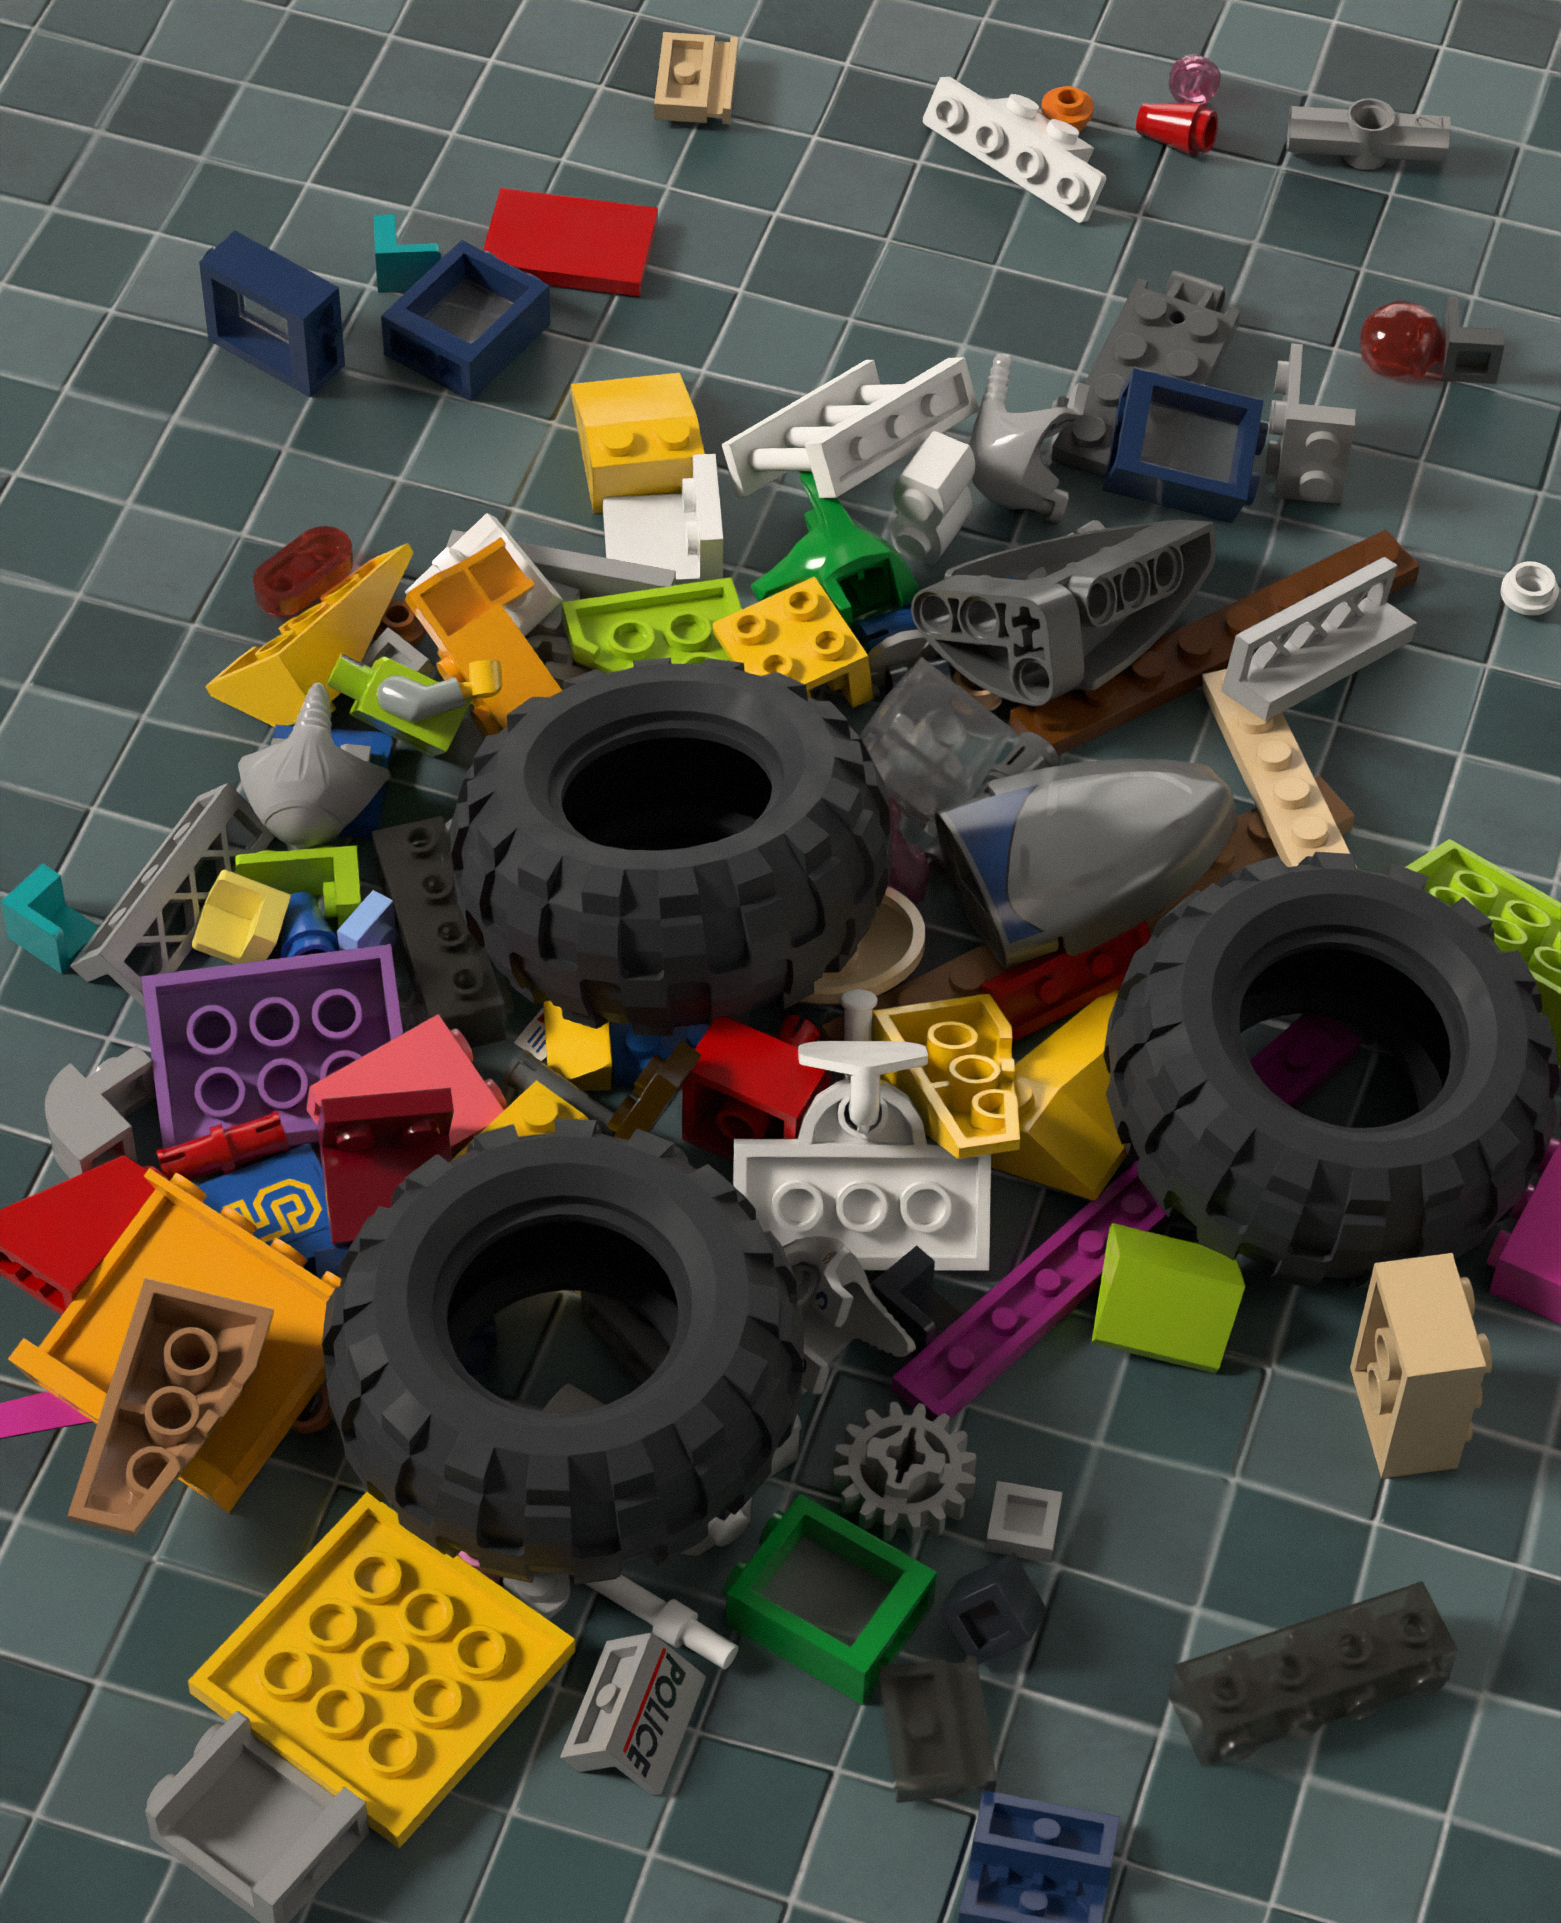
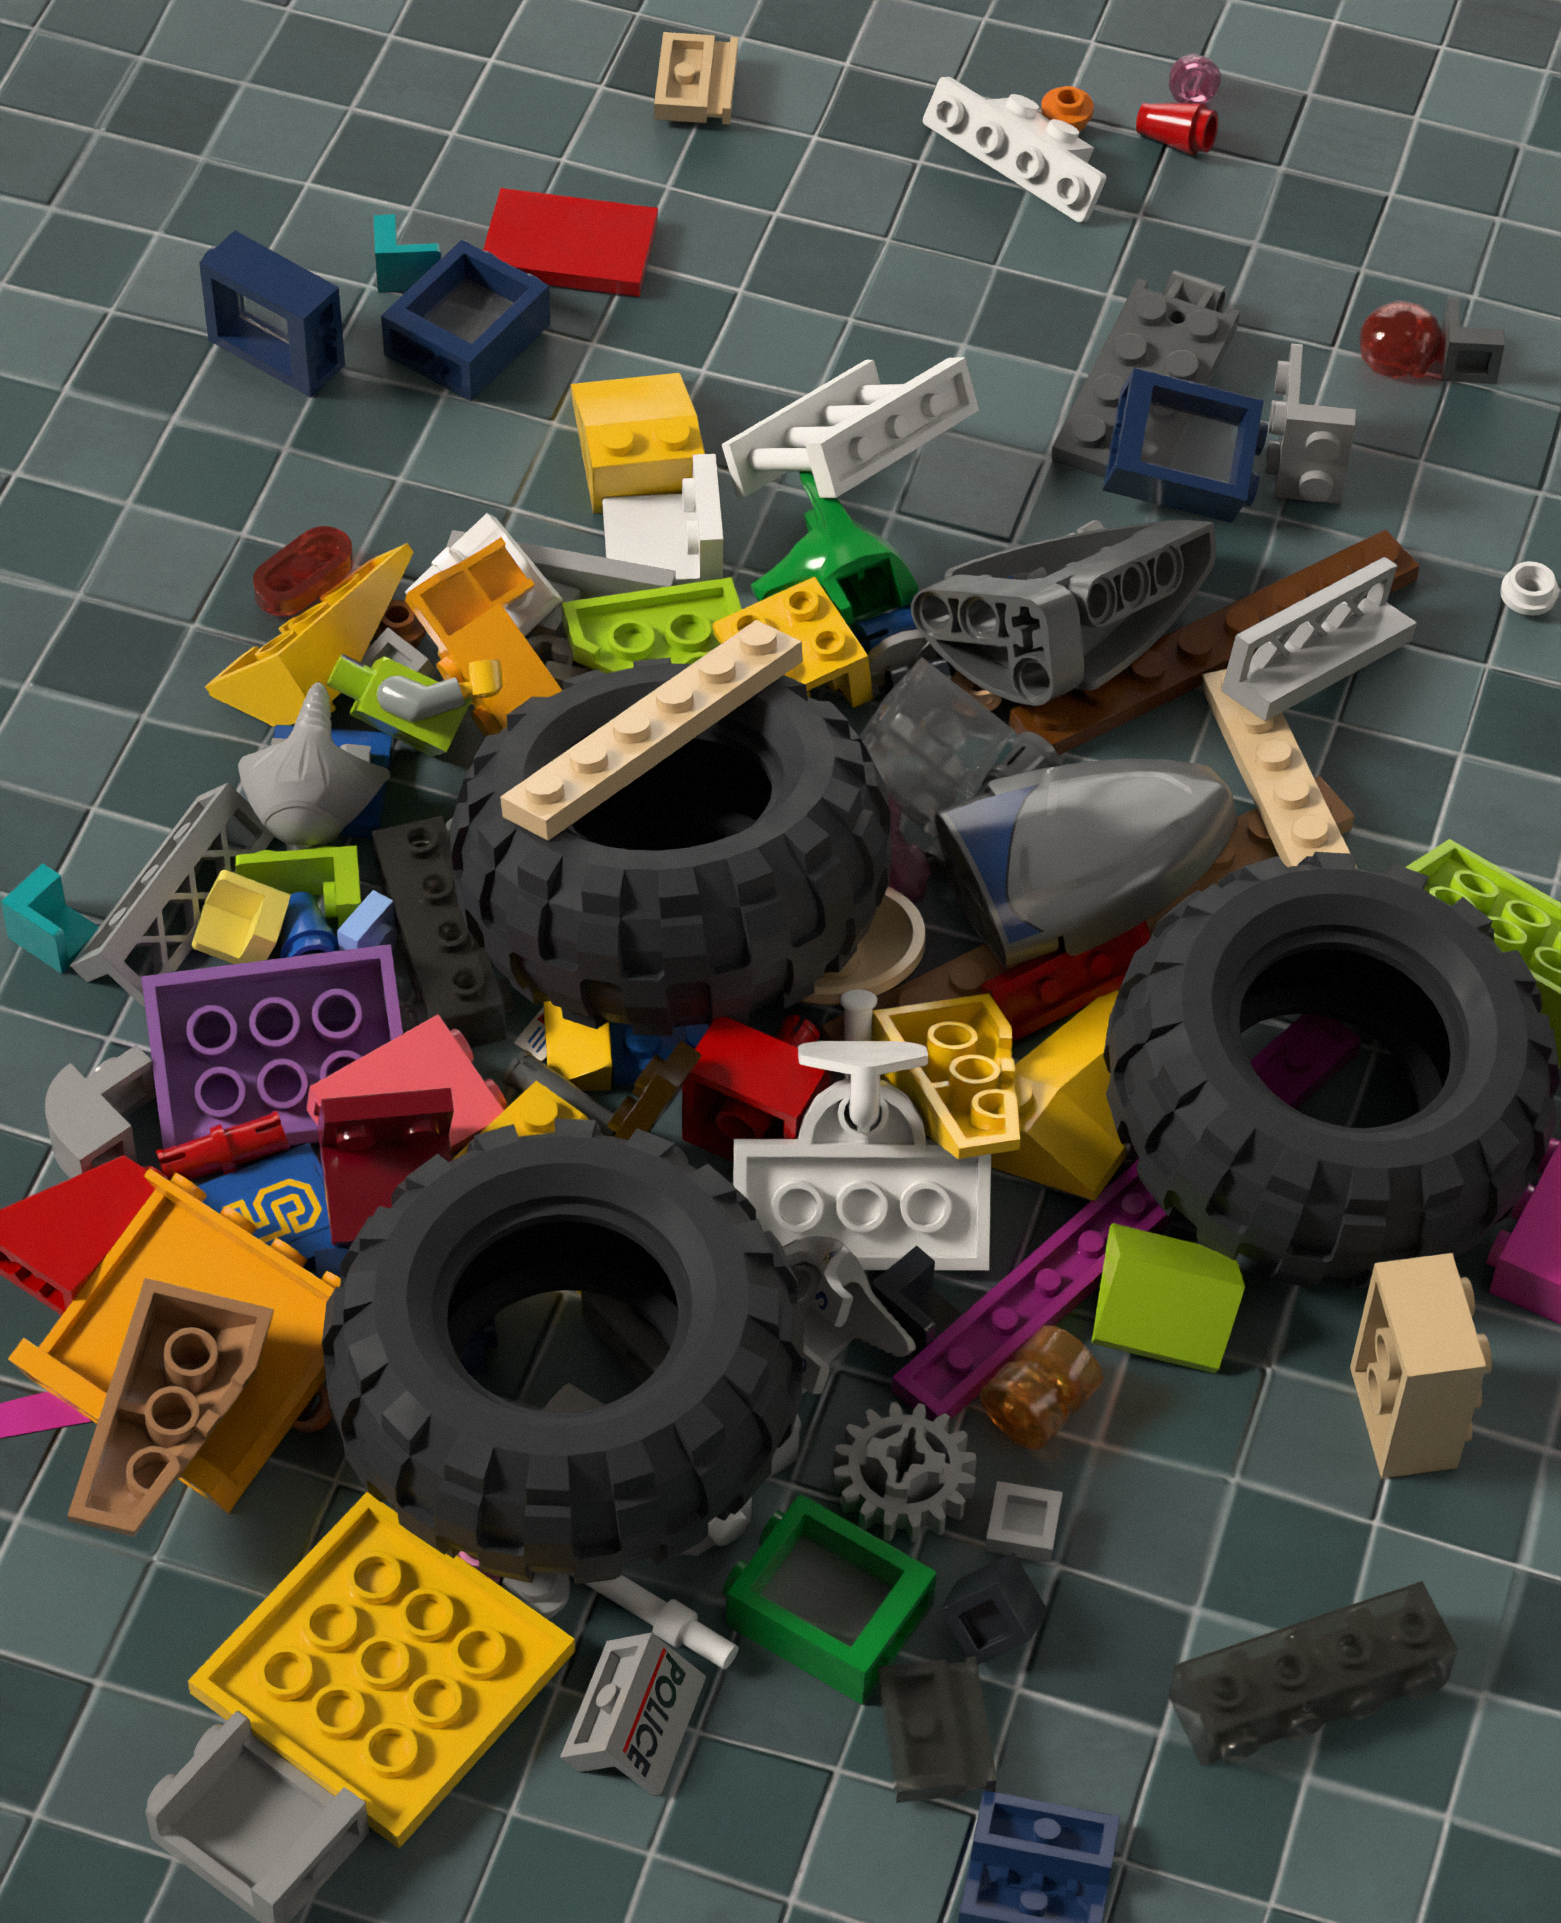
(651, 730): none -> tan plate
(932, 498): white brick -> none
(1008, 445): light grey piece -> none
(1040, 1389): none -> clear orange wheel
(1368, 134): light grey piece -> none

